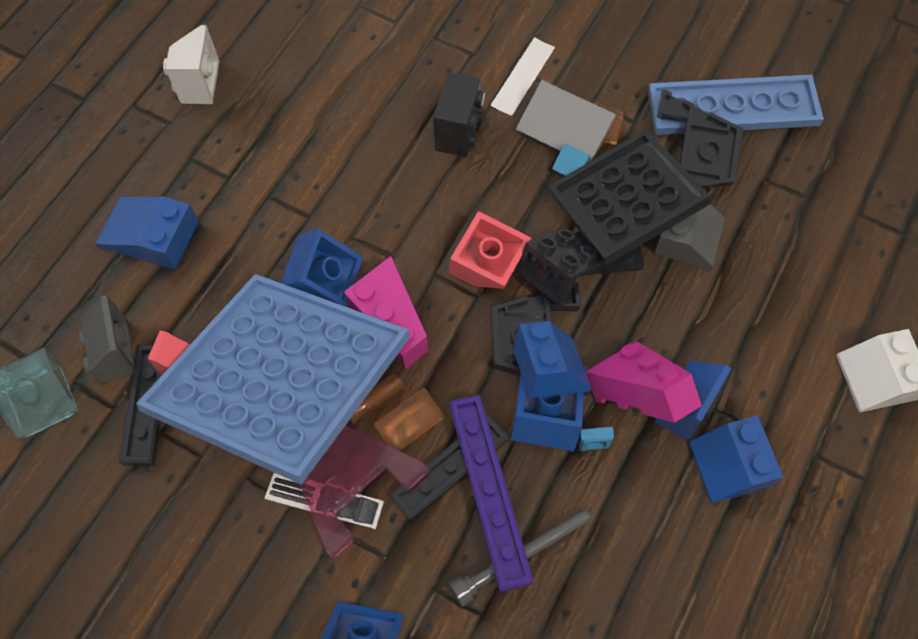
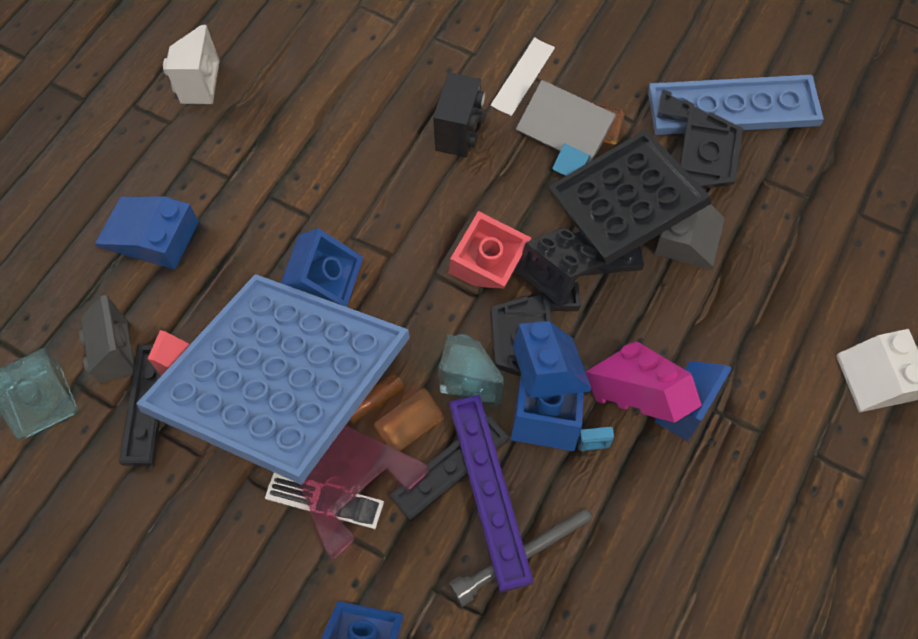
(385, 298): dark pink wedge -> none
(469, 370): none -> clear light blue slope
(735, 460): blue slope -> none

